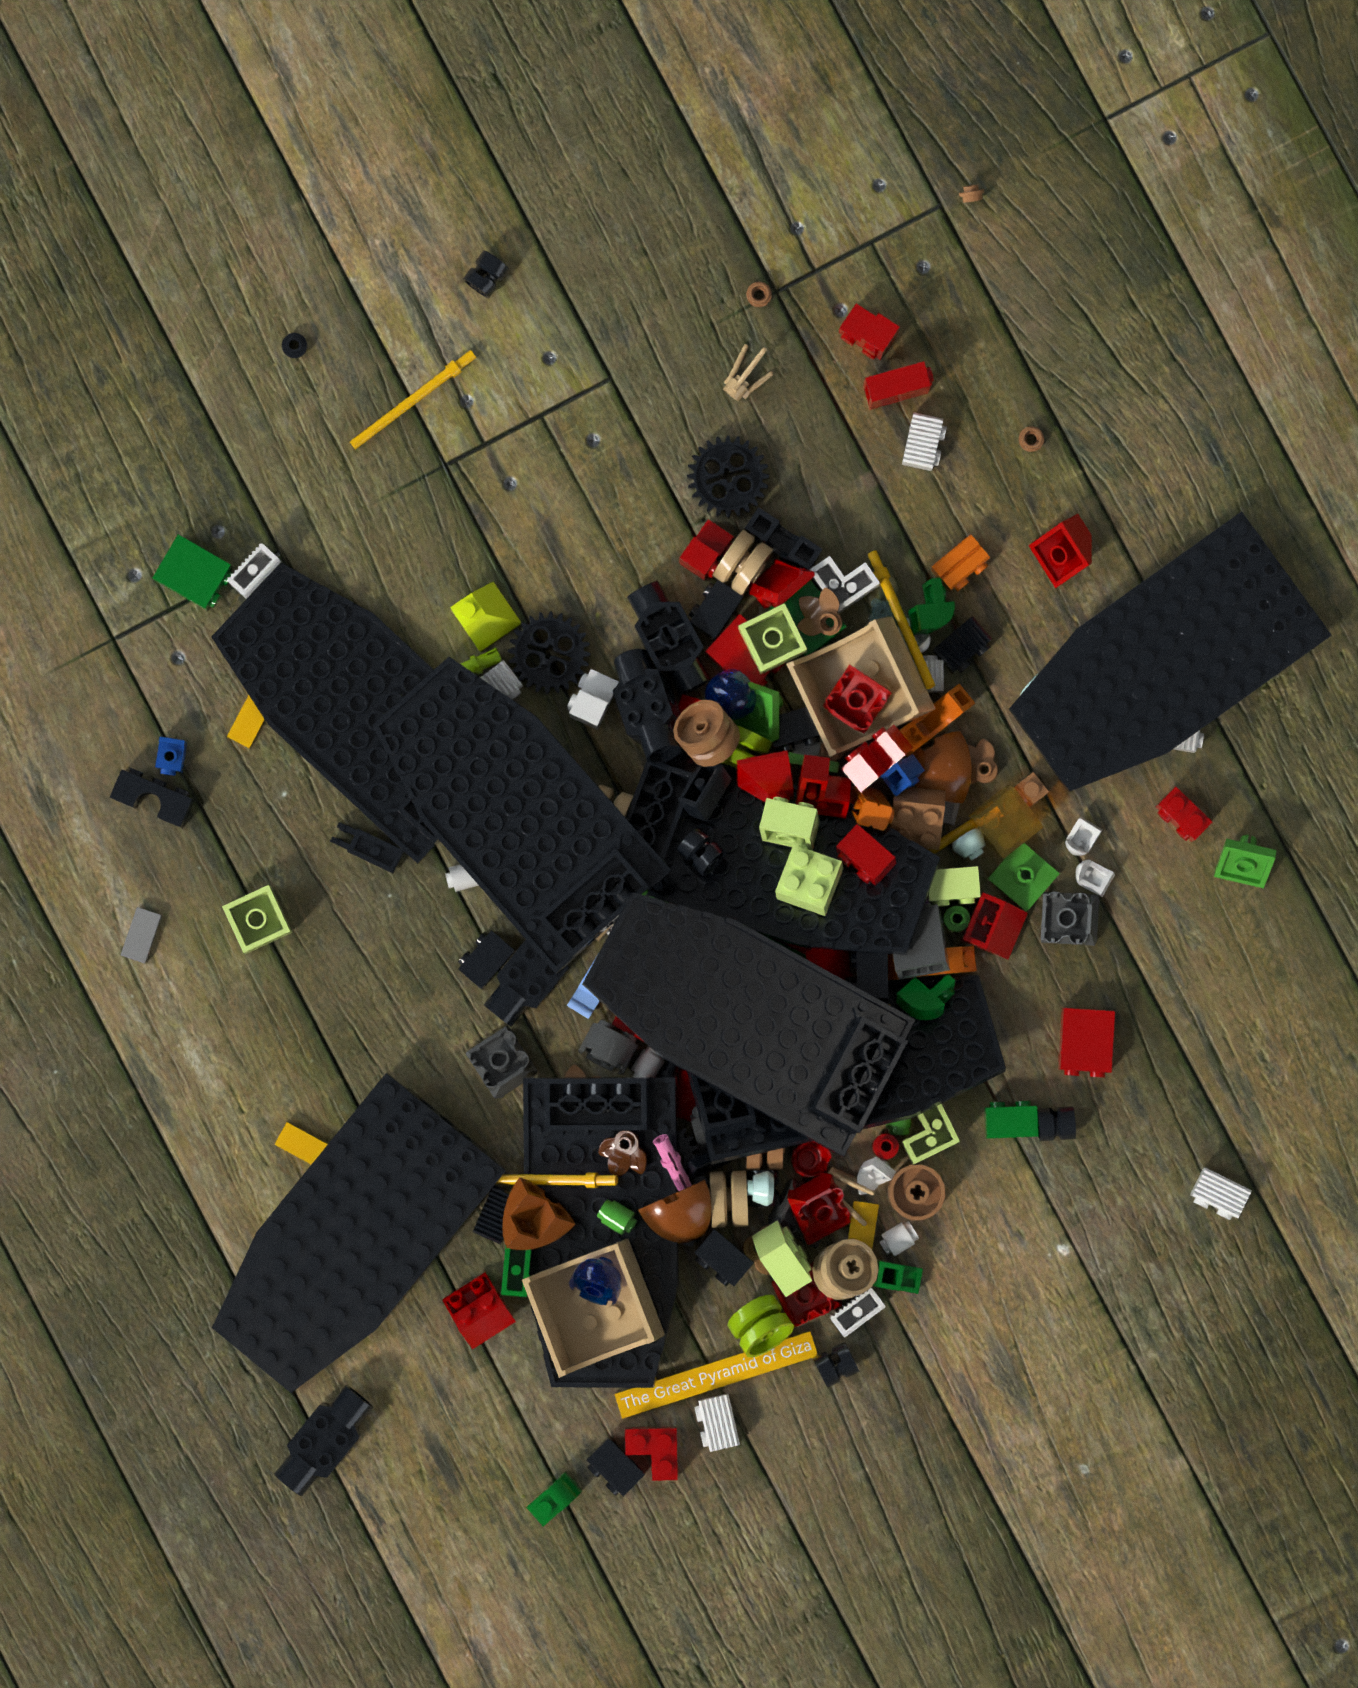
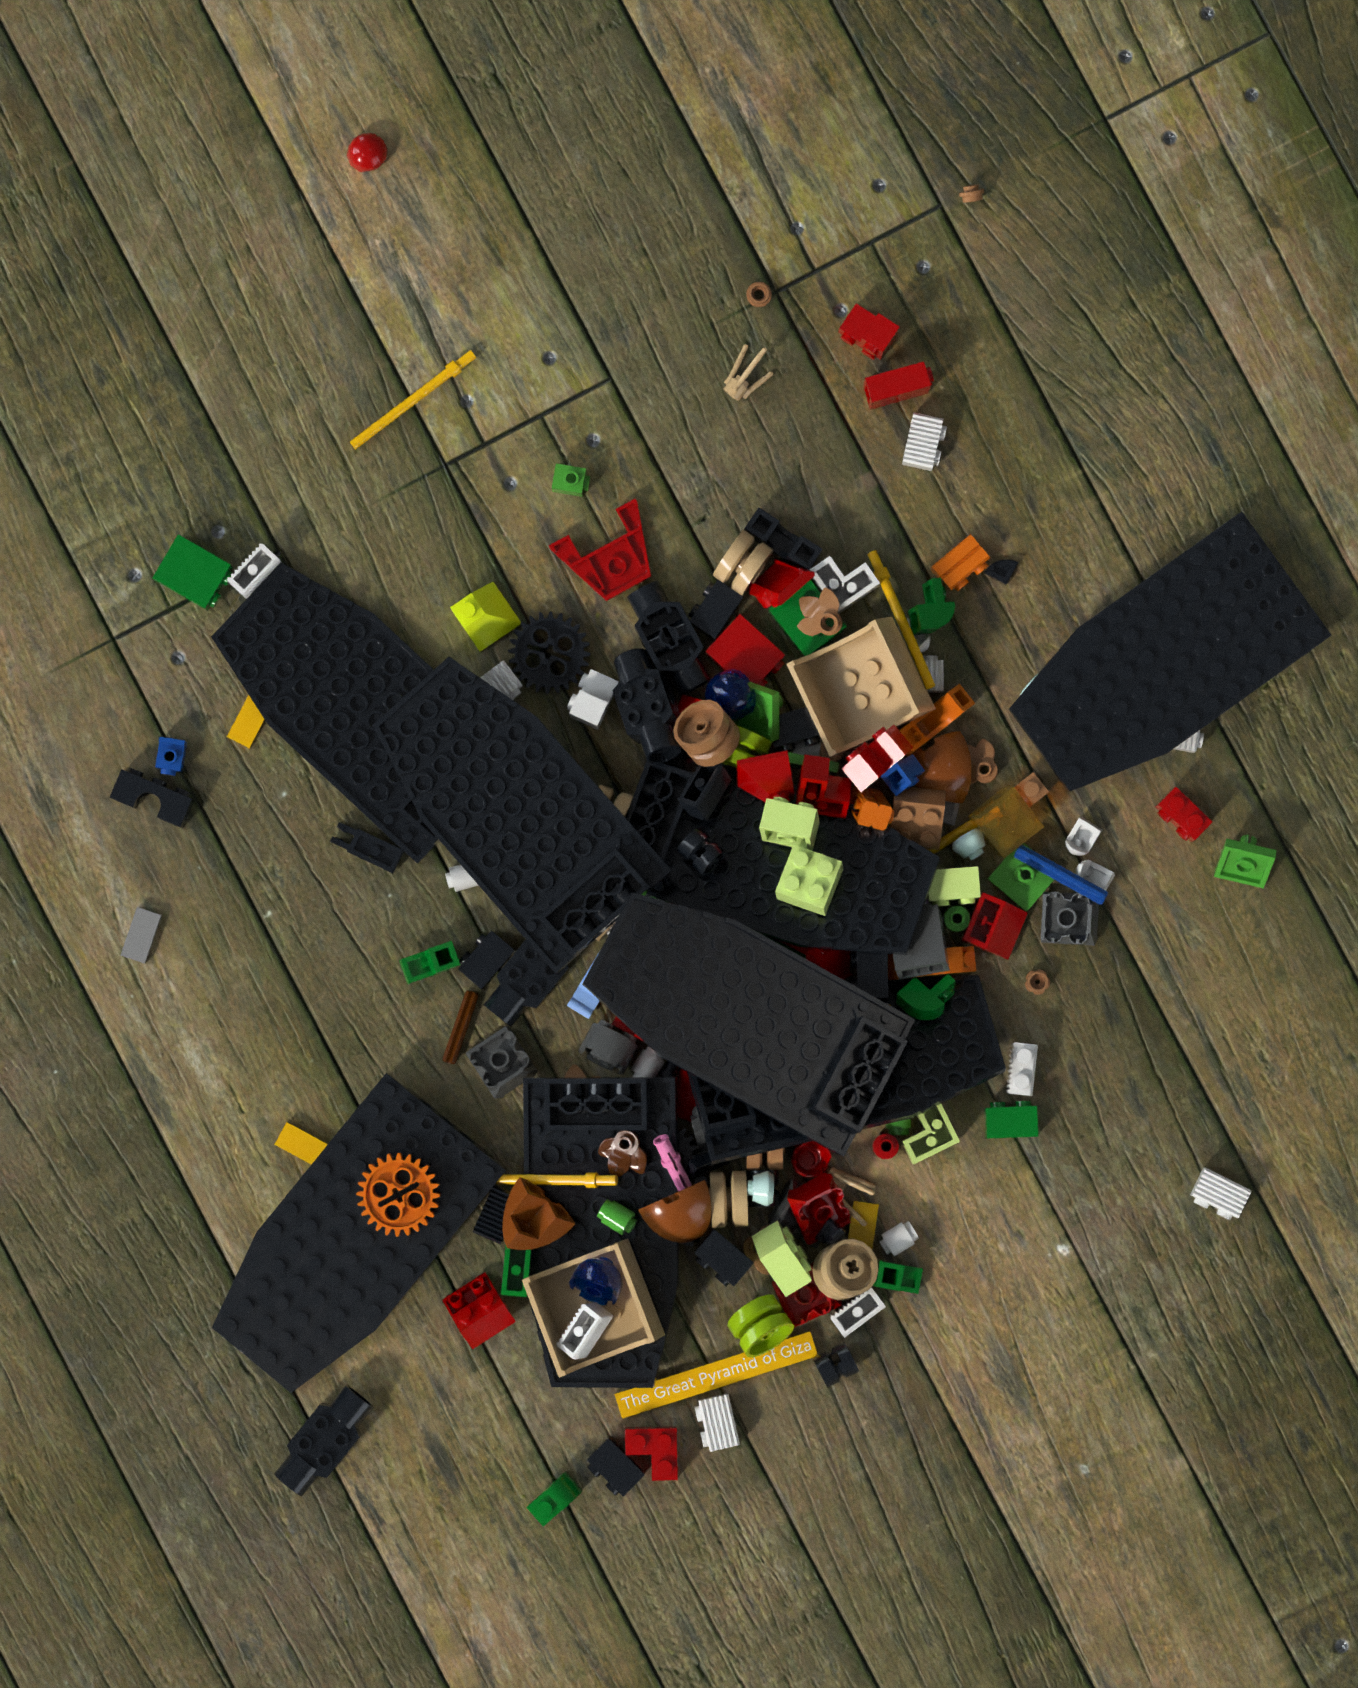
(257, 919): yellowish green brick -> none
(300, 351): black plate -> none
(367, 152): none -> red hair
(387, 1174): none -> orange gear
(429, 962): none -> green brick
(460, 1027): none -> reddish brown axle
(483, 661): lime pin -> none
(488, 265): black wheel -> none
(570, 480): none -> bright green brick
(584, 1330): none -> white brick
(615, 565): none -> red wing
(705, 550): red brick -> none
(721, 454): black gear -> none
(772, 638): yellowish green brick -> none
(830, 1232): none -> black tile
(856, 699): red slope -> none
(865, 855): red brick -> none
(873, 1173): white plate -> none
(878, 605): clear light blue plate -> none
(931, 1195): medium nougat wheel -> none
(963, 645): black brick -> none
(1001, 570): none -> black tile
(1022, 1069): none -> white brick
(1034, 431): medium nougat plate -> none
(1037, 975): none -> medium nougat plate
(1056, 1123): black wheel -> none
(1061, 874): none -> blue axle
(1064, 550): red slope -> none
(1086, 1041): red brick -> none

